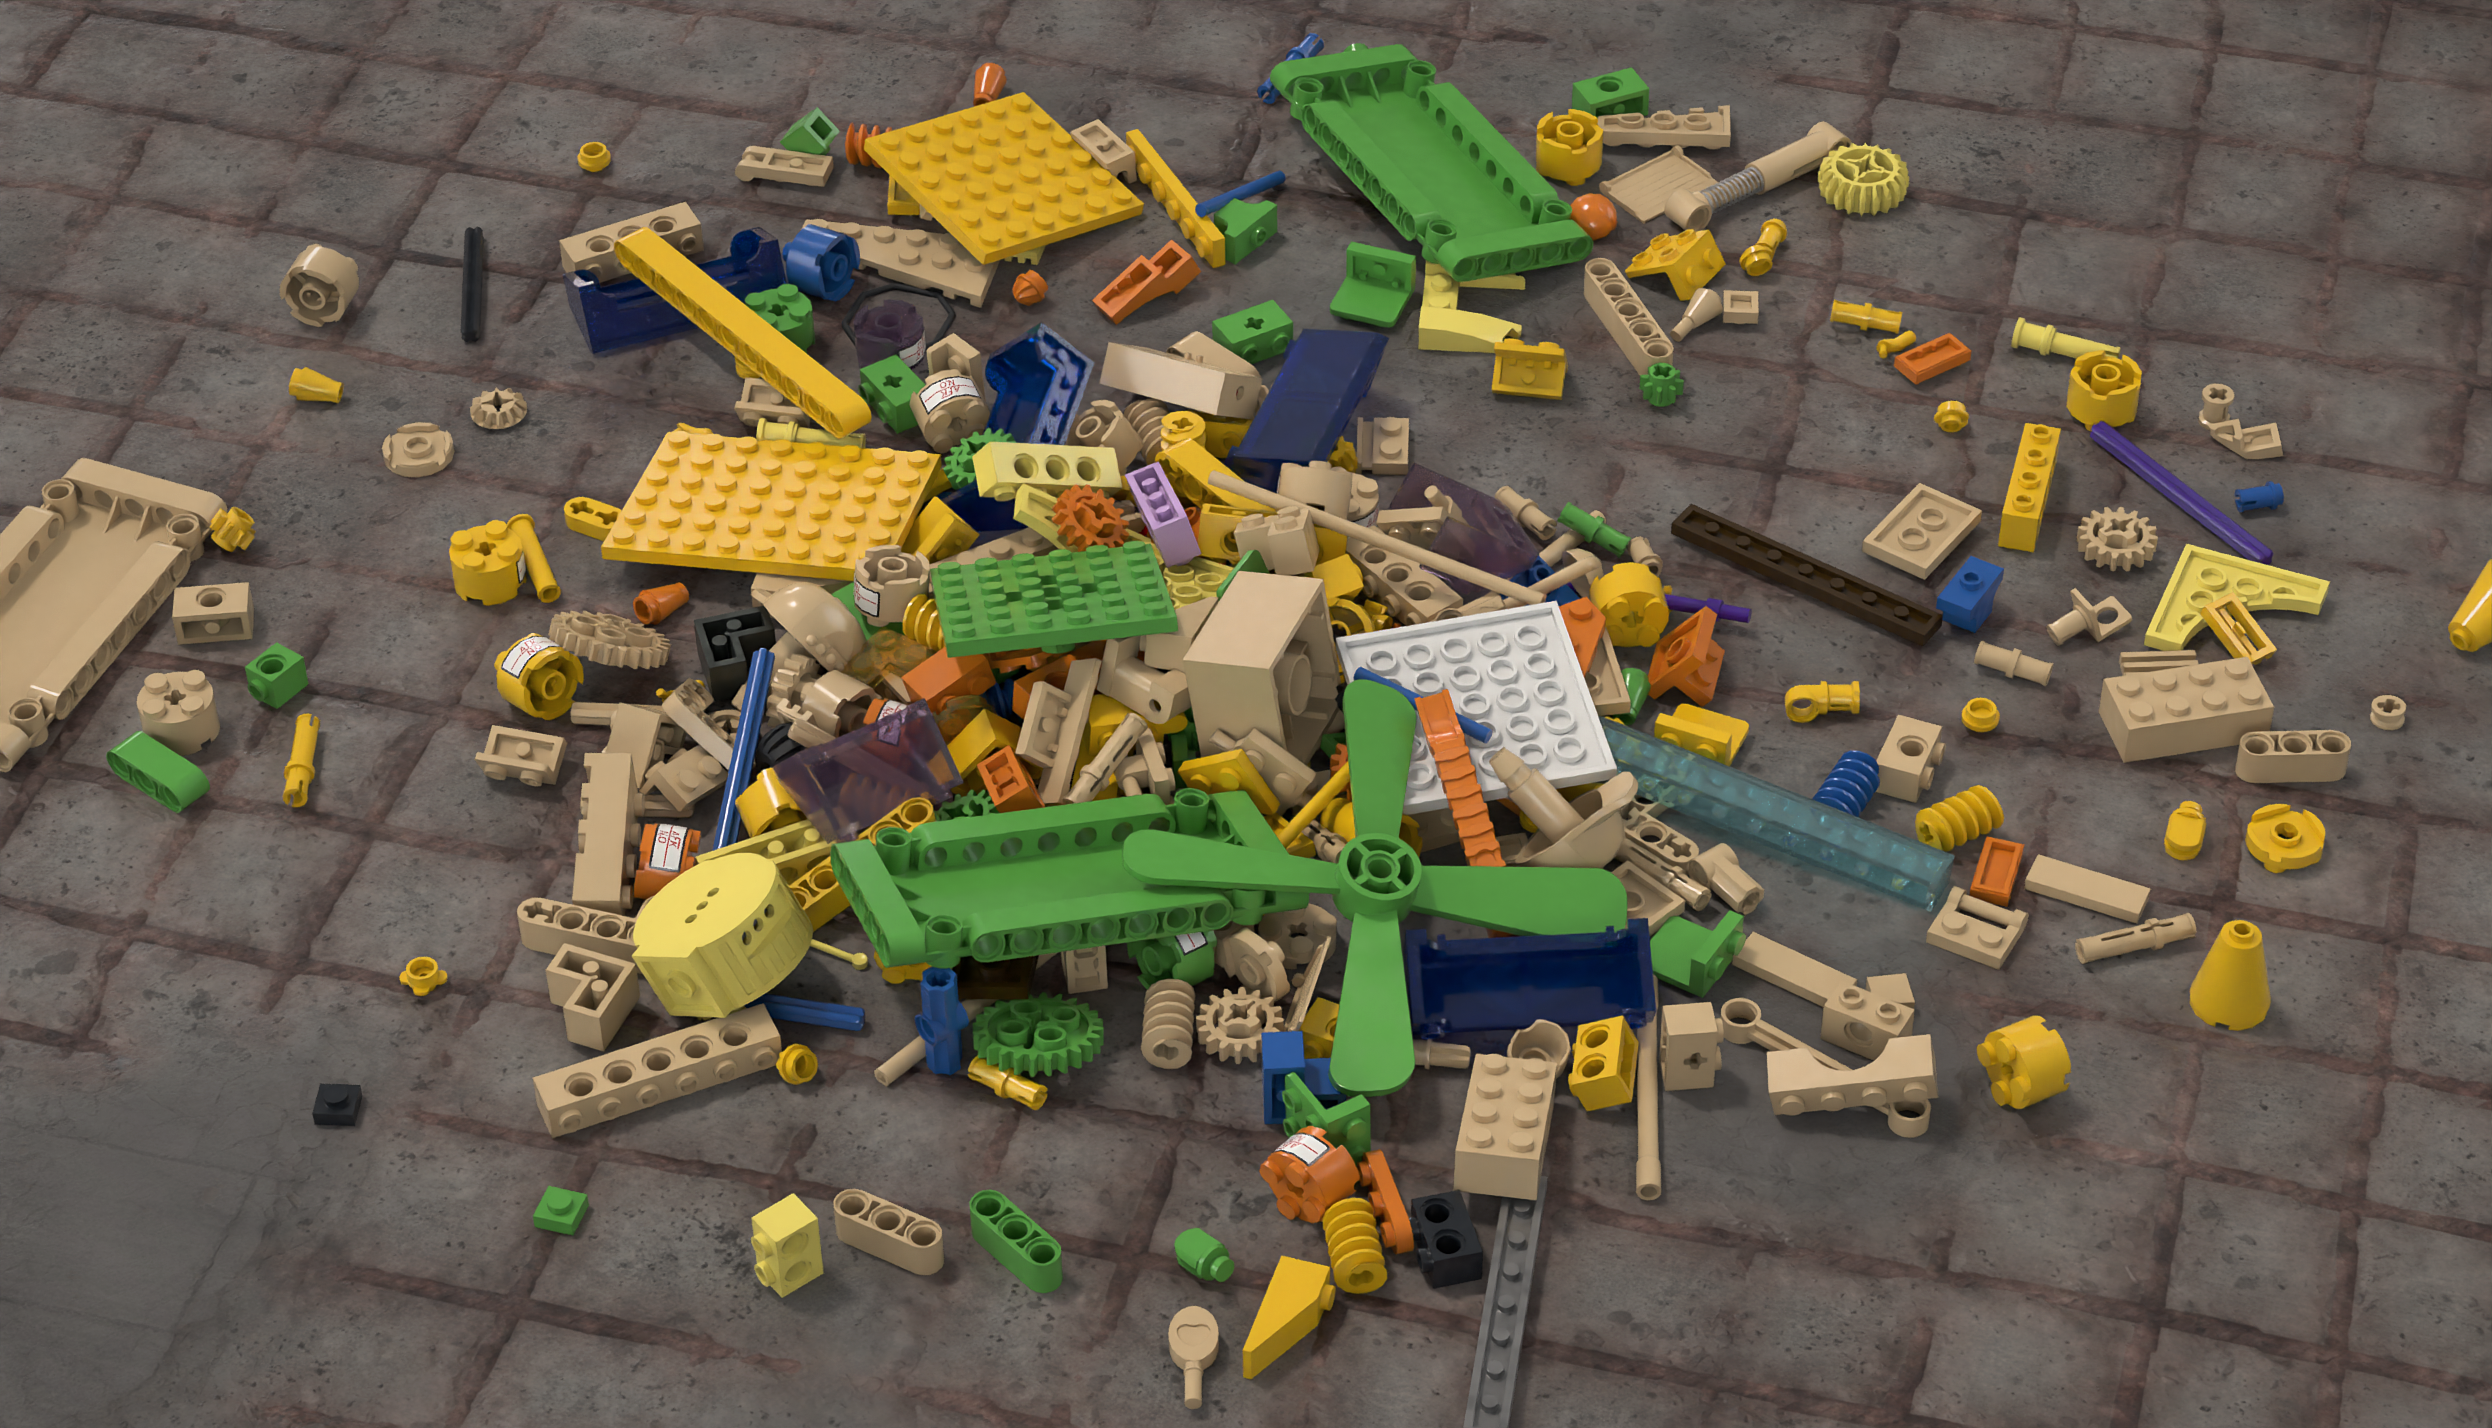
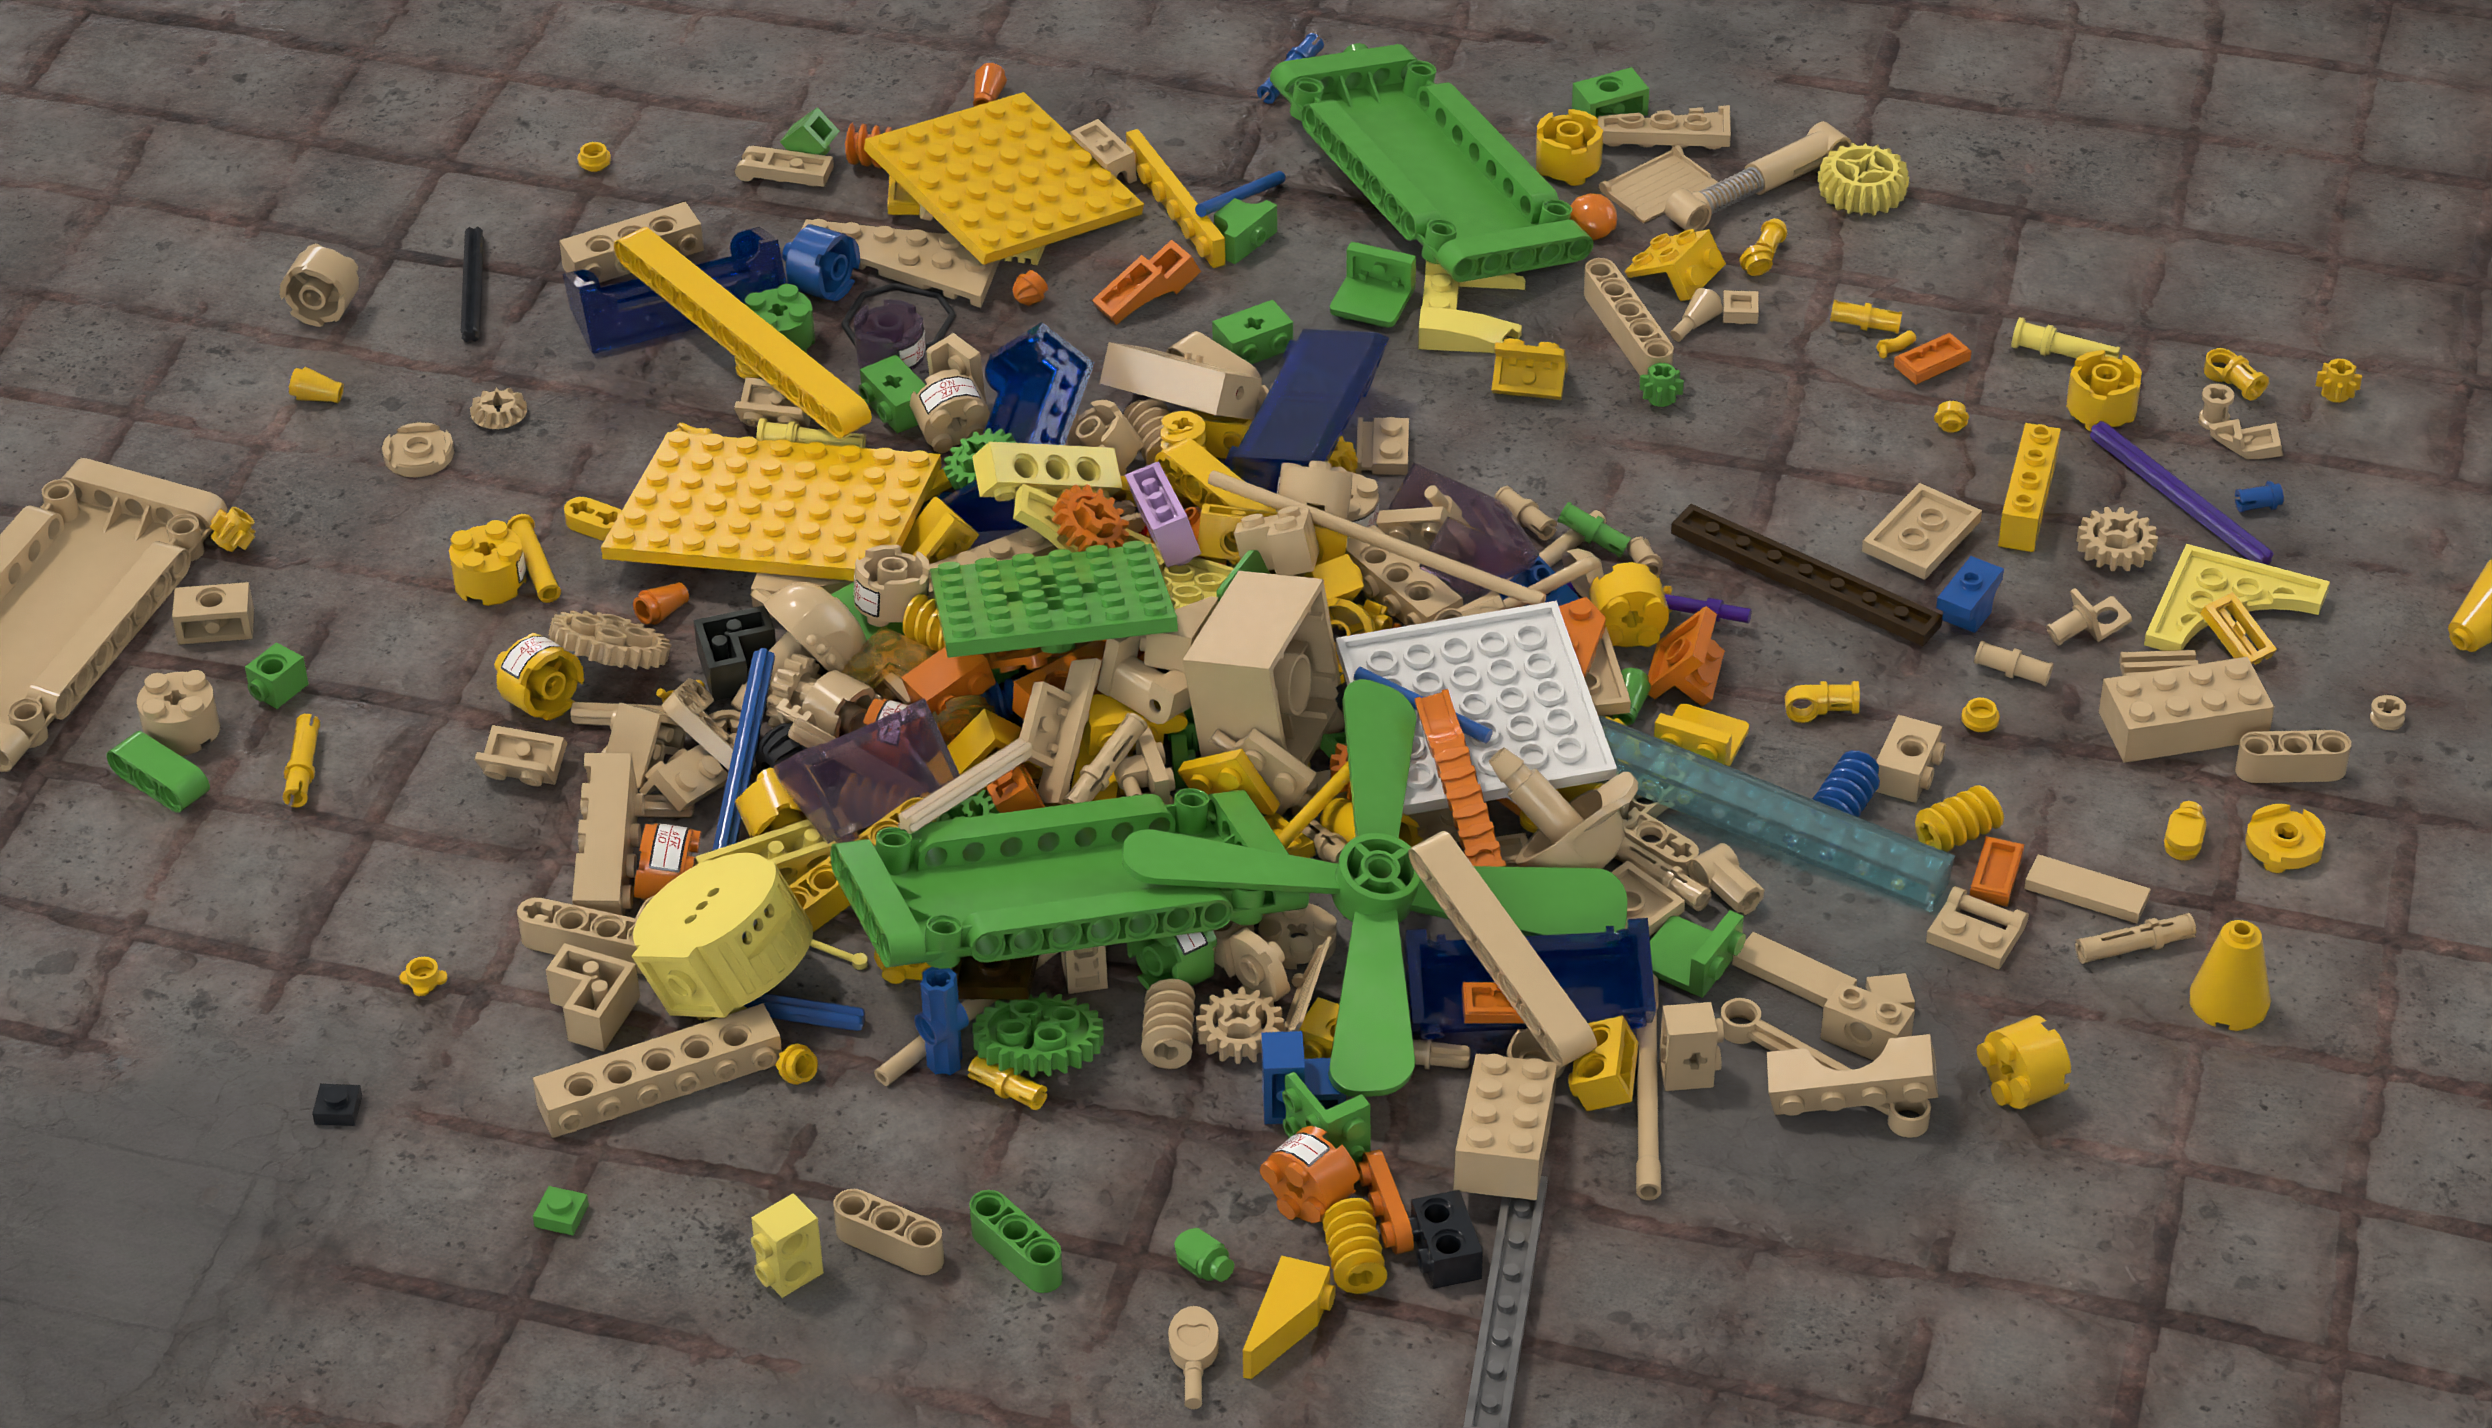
(965, 785): none -> tan axle
(1487, 1004): none -> orange plate
(1502, 949): none -> tan beam
(2235, 372): none -> yellow connector
(2338, 380): none -> yellow gear

